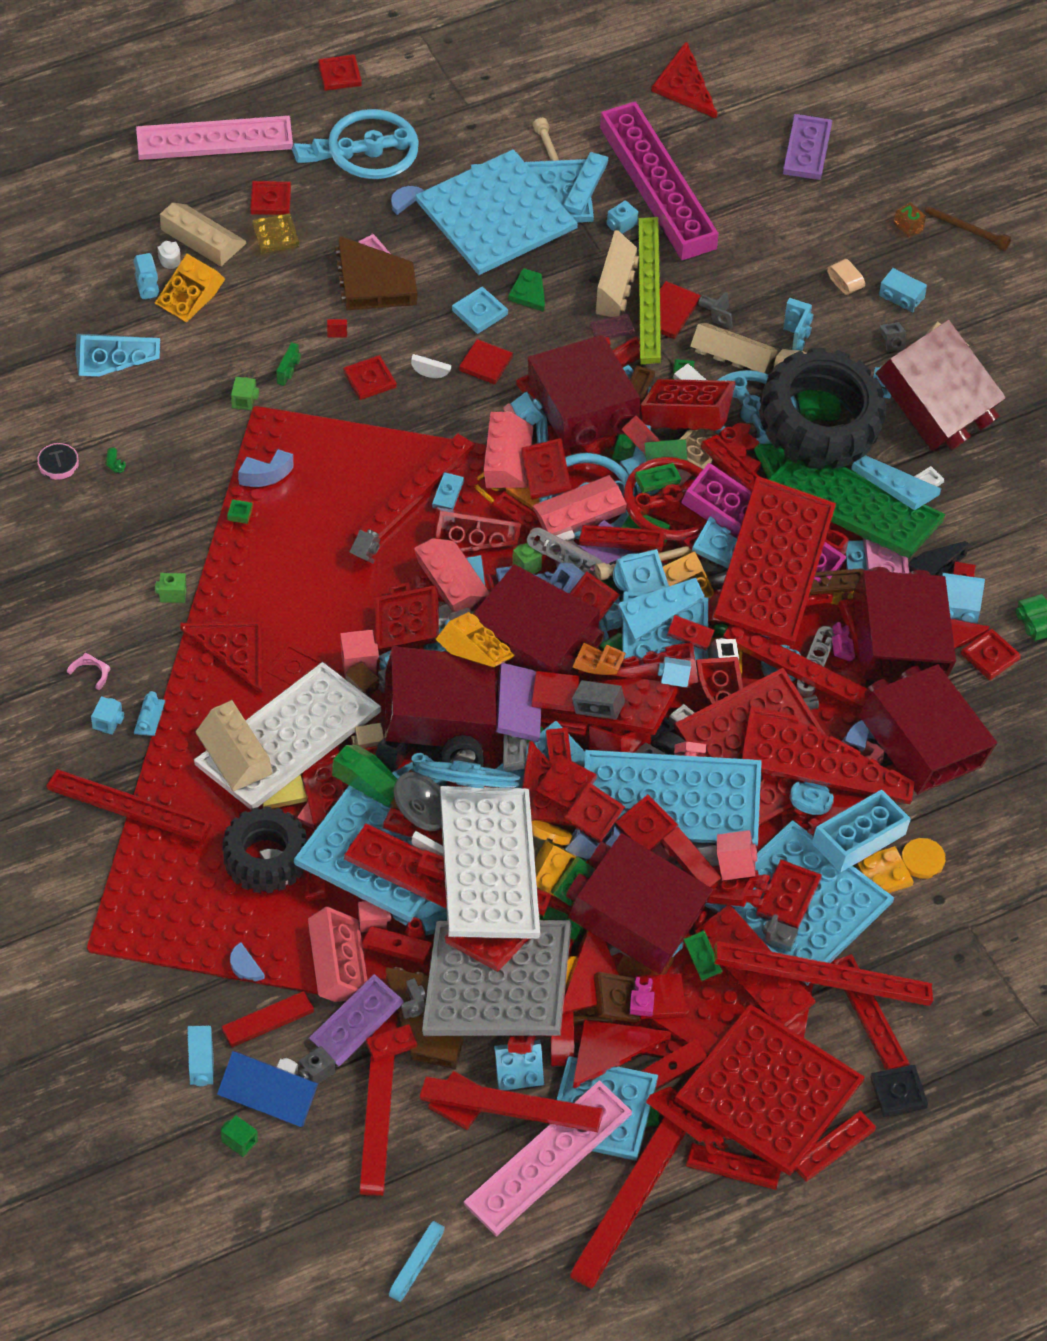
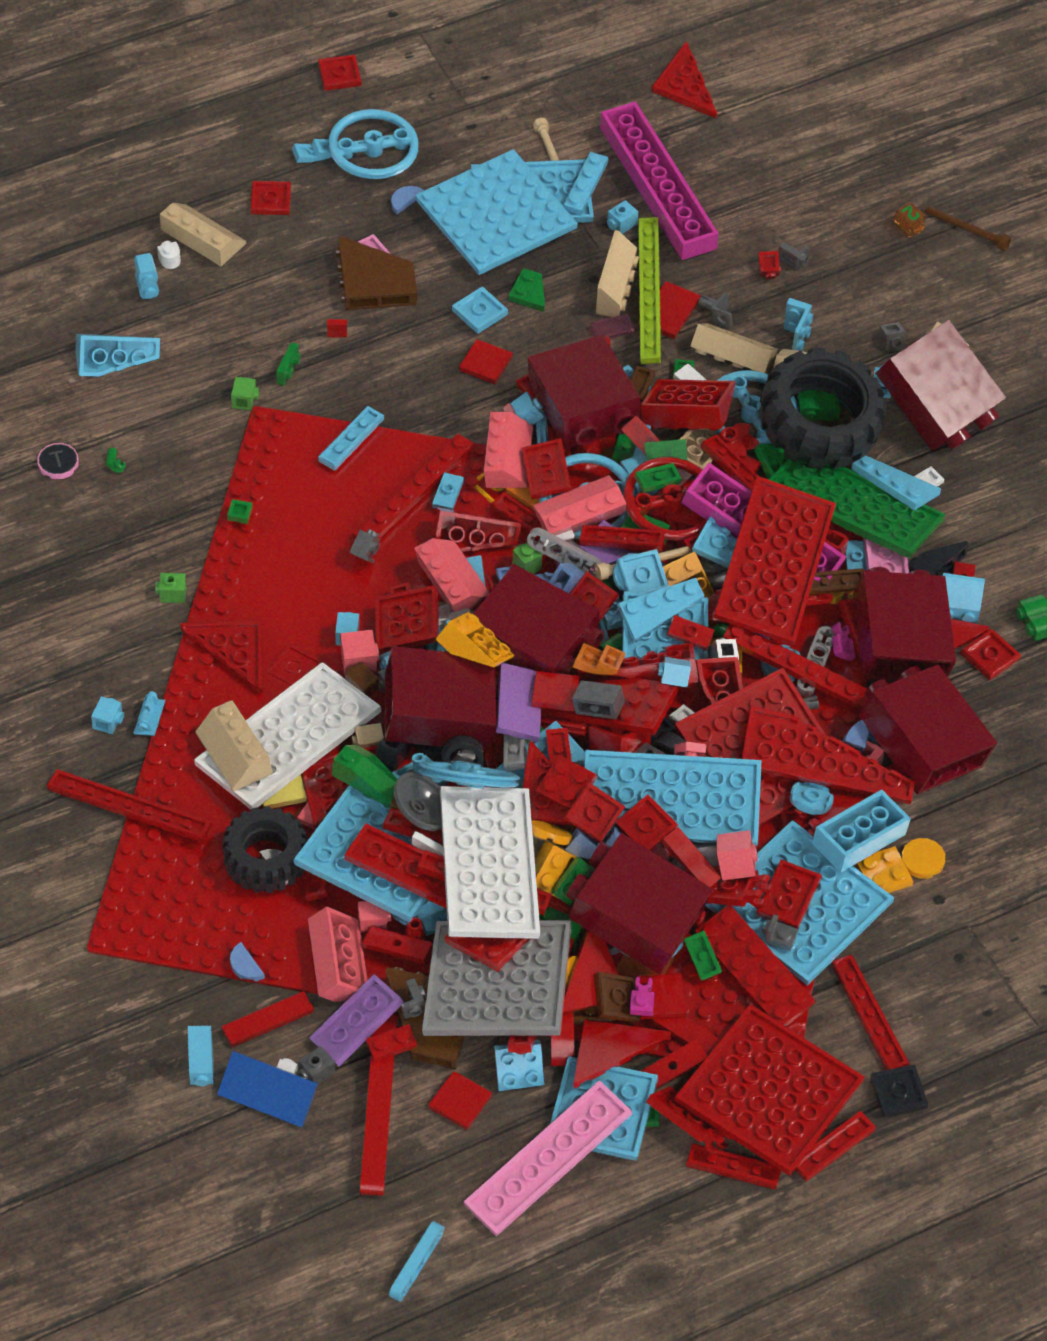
(87, 659): bright pink cap -> none
(189, 288): light orange slope -> none
(214, 137): bright pink plate -> none
(239, 1135): green brick -> none
(258, 473): medium blue brick -> none
(275, 233): clear yellow plate -> none
(346, 623): none -> medium azure brick
(351, 438): none -> medium azure tile
(369, 377): red tile -> none
(429, 367): white tile -> none
(511, 1104): red tile -> none
(627, 1204): red beam -> none
(628, 352): red tile -> none
(769, 264): none -> red bracket
(793, 257): none -> flat silver bracket
(807, 147): medium lavender plate -> none
(823, 973): red plate -> none
(846, 276): light nougat beam -> none
(902, 290): medium azure hinge -> none

